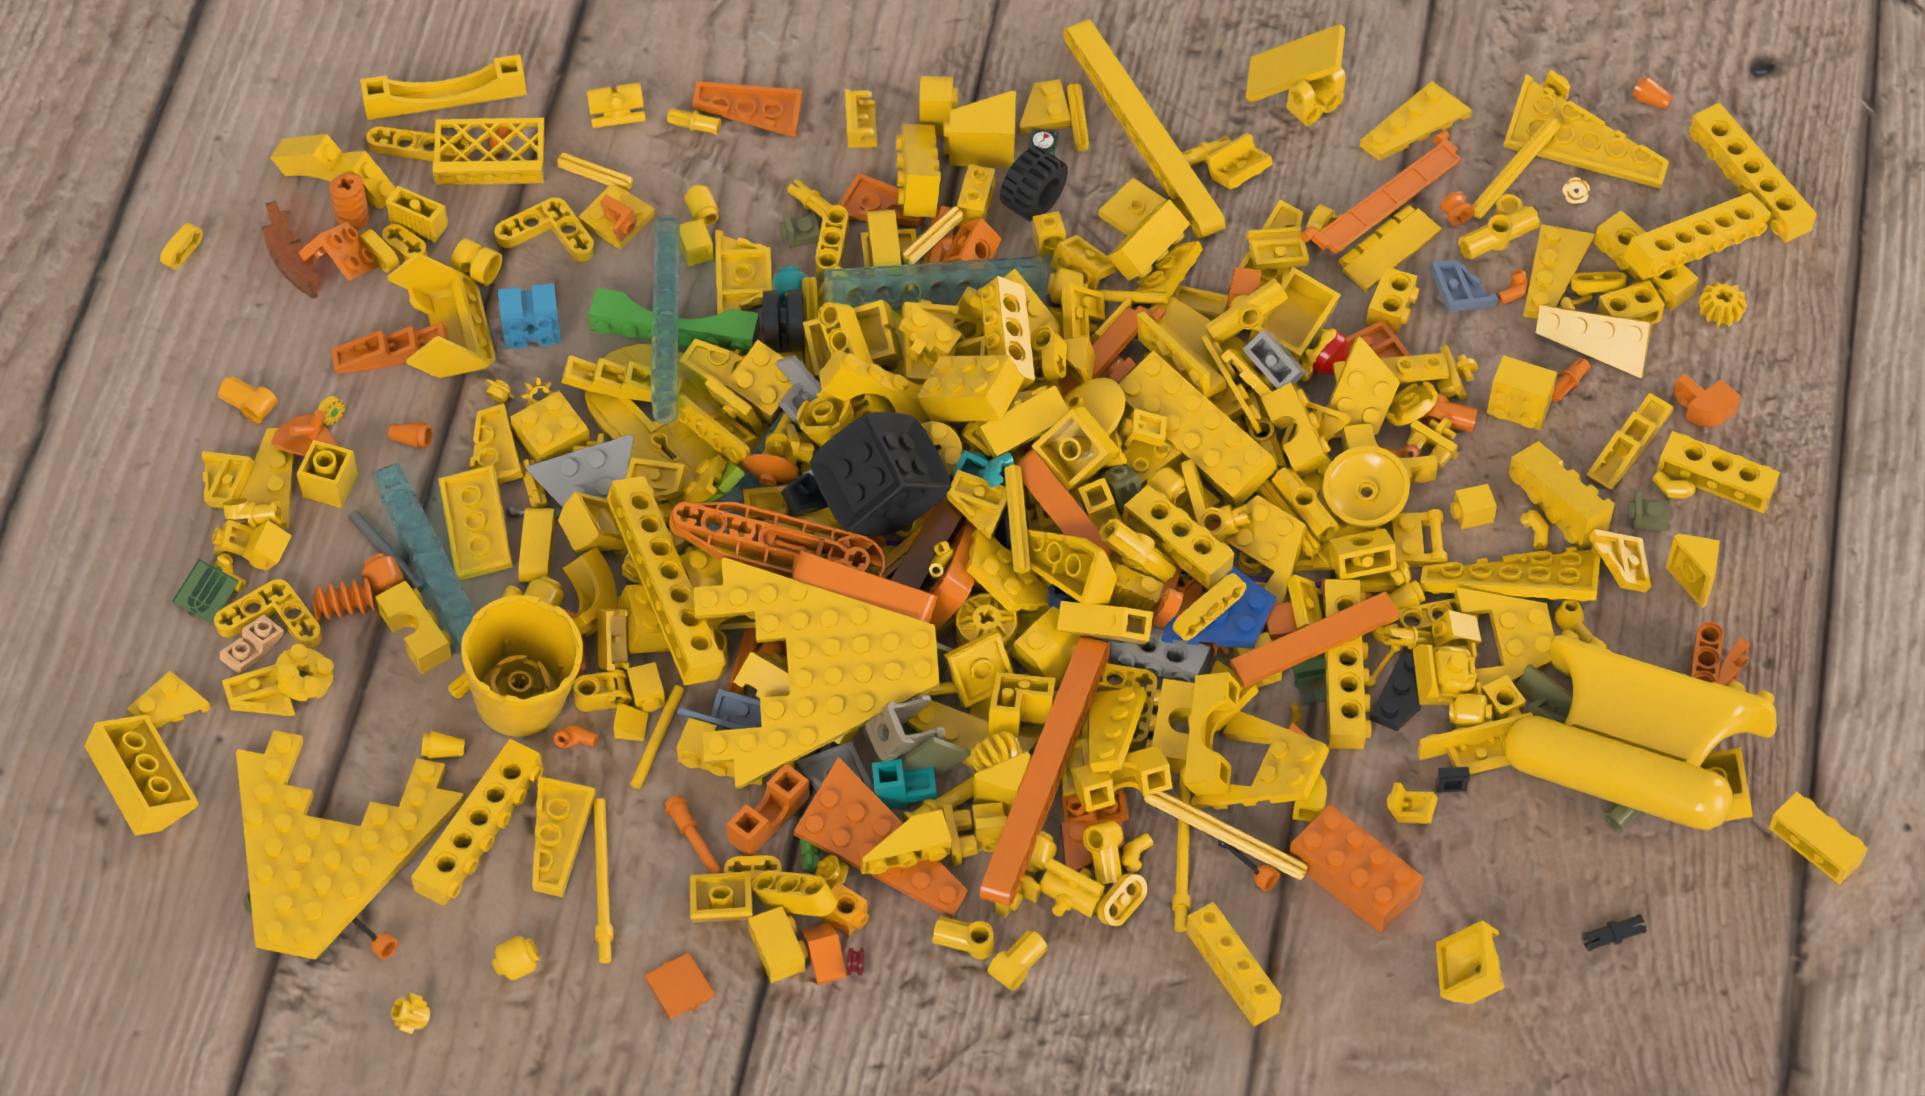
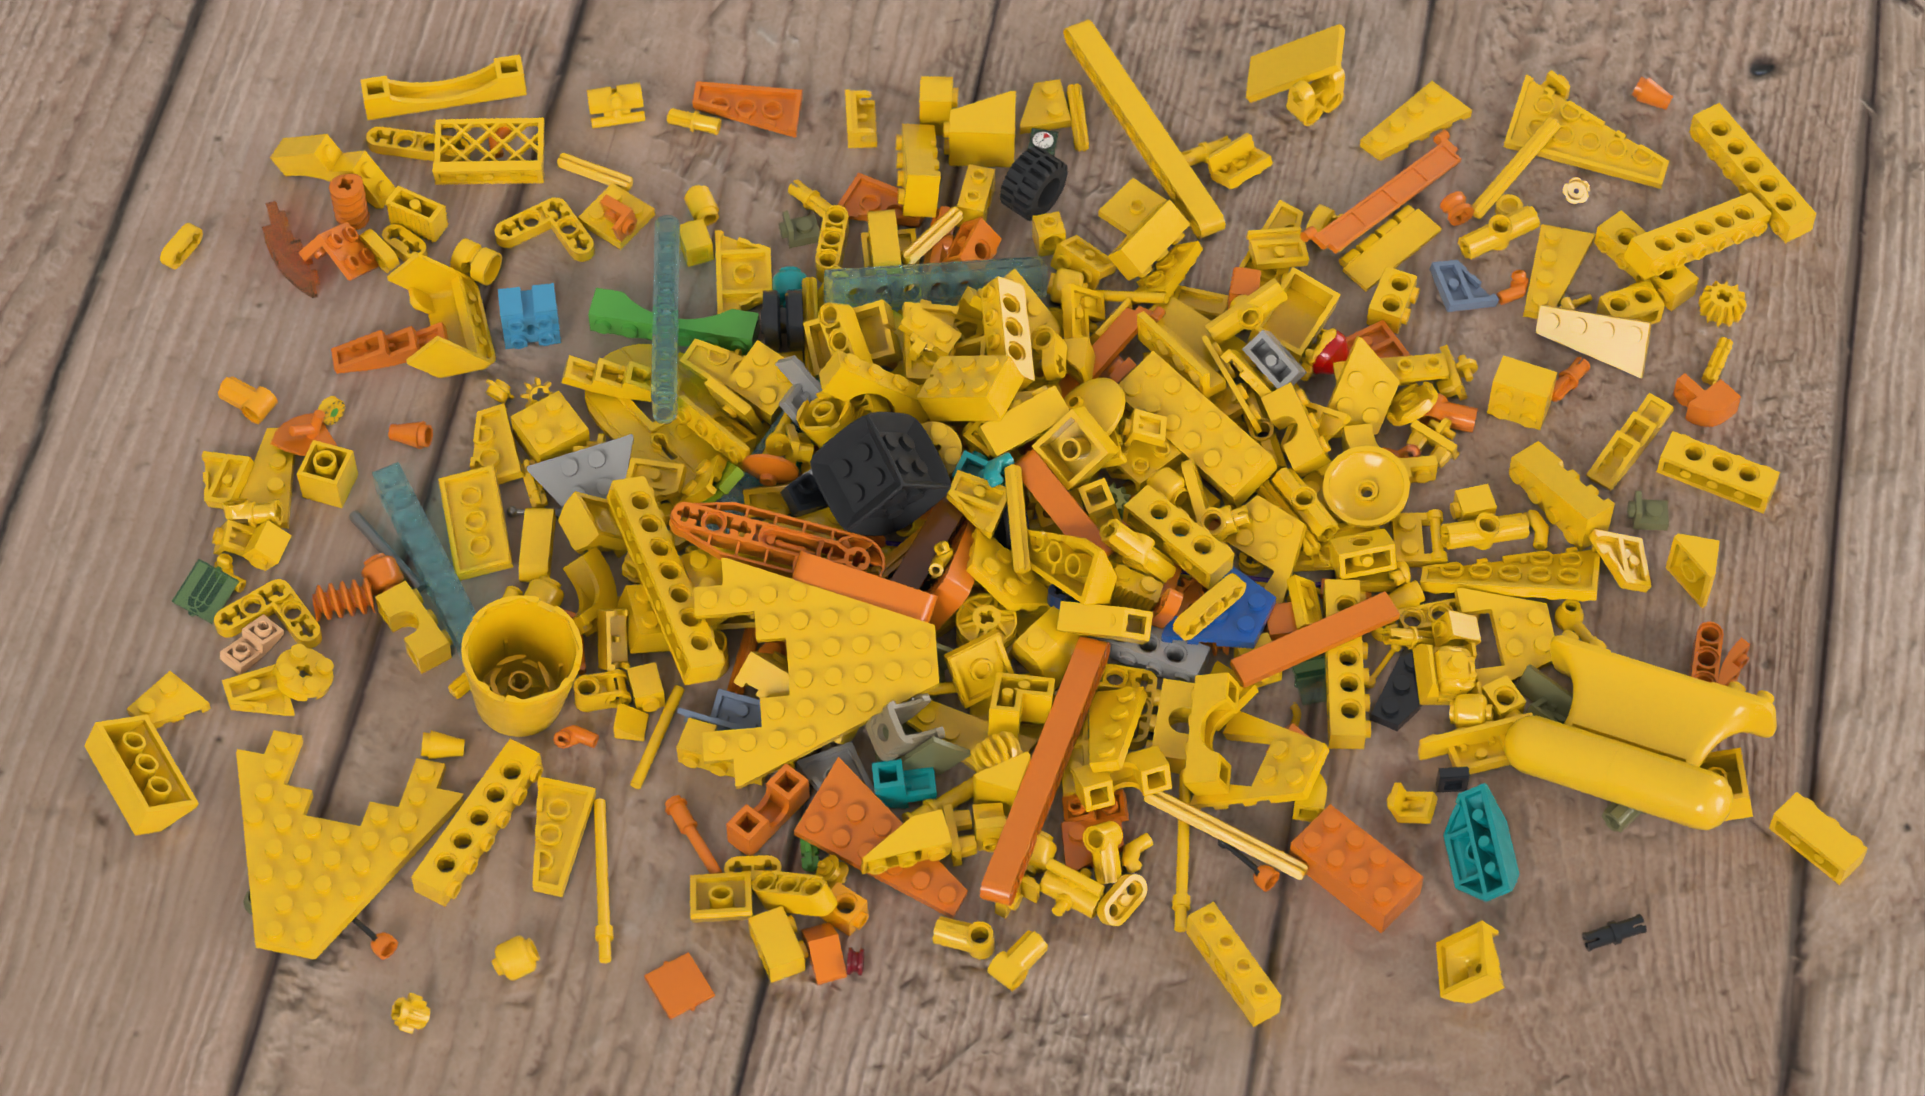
(1123, 484): olive bracket -> none
(1480, 846): none -> teal wedge
(1484, 531): none -> yellow piece
(1593, 282): yellow plate -> none
(1673, 488): yellow arm -> none
(1717, 360): none -> yellow axle

